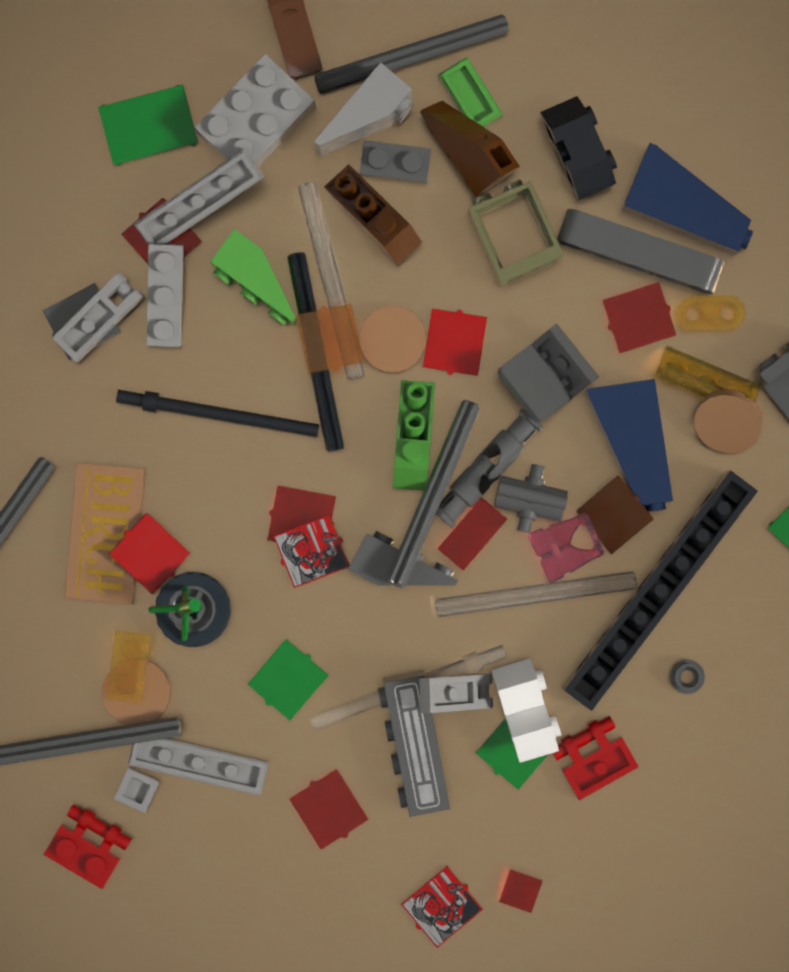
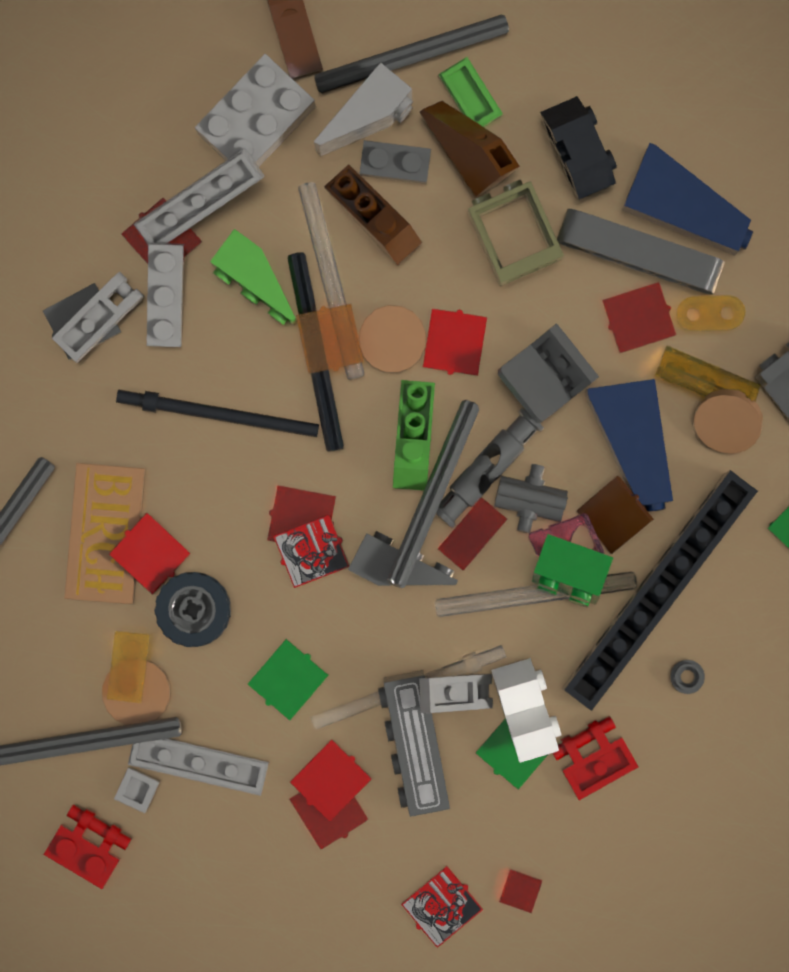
(148, 125): green piece -> none
(184, 608): green plant -> none
(330, 780): none -> red piece
(571, 571): none -> green brick

